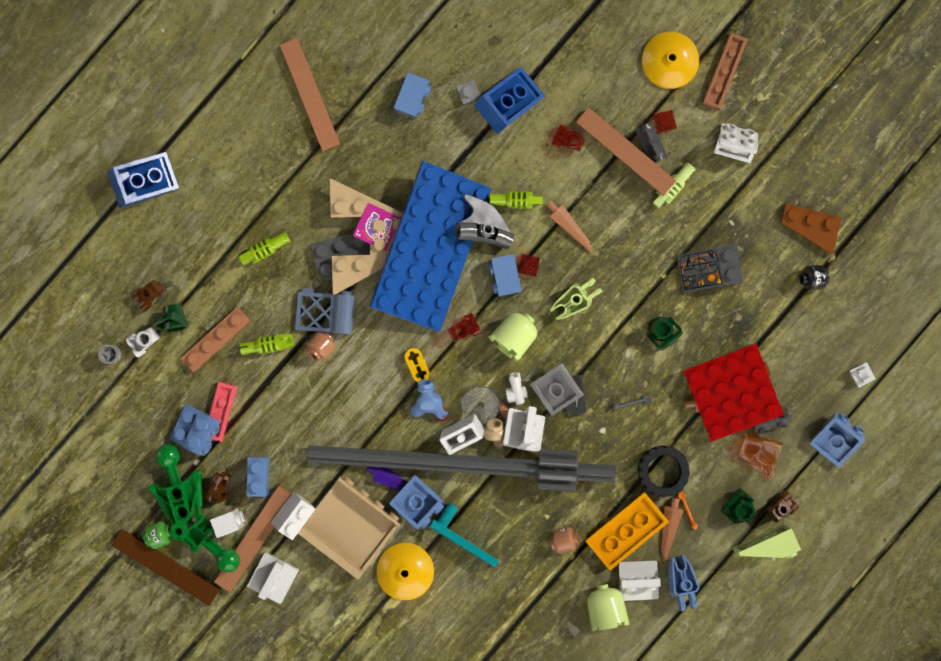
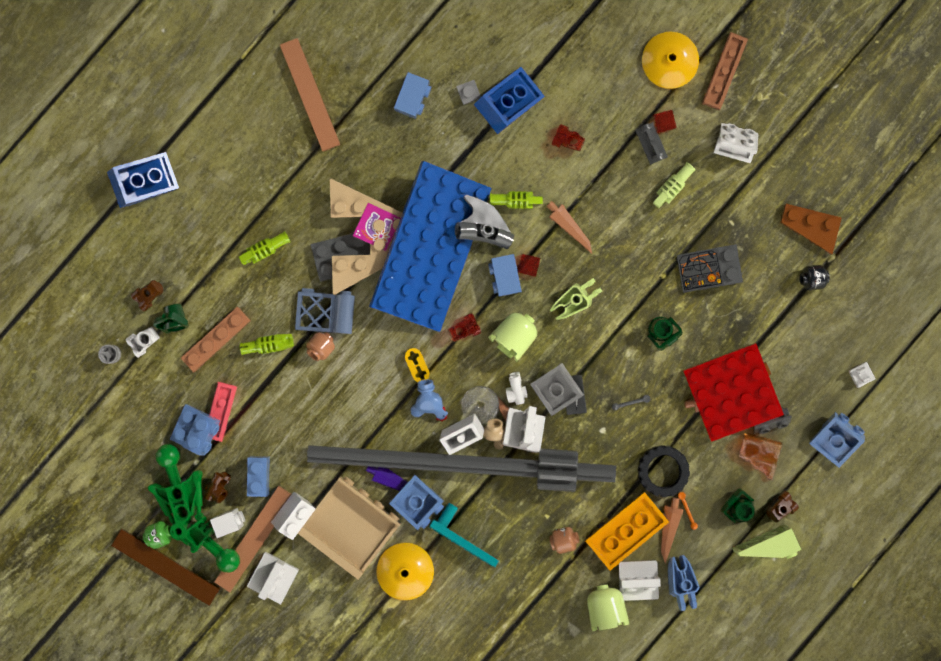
(626, 151): nougat tile -> none

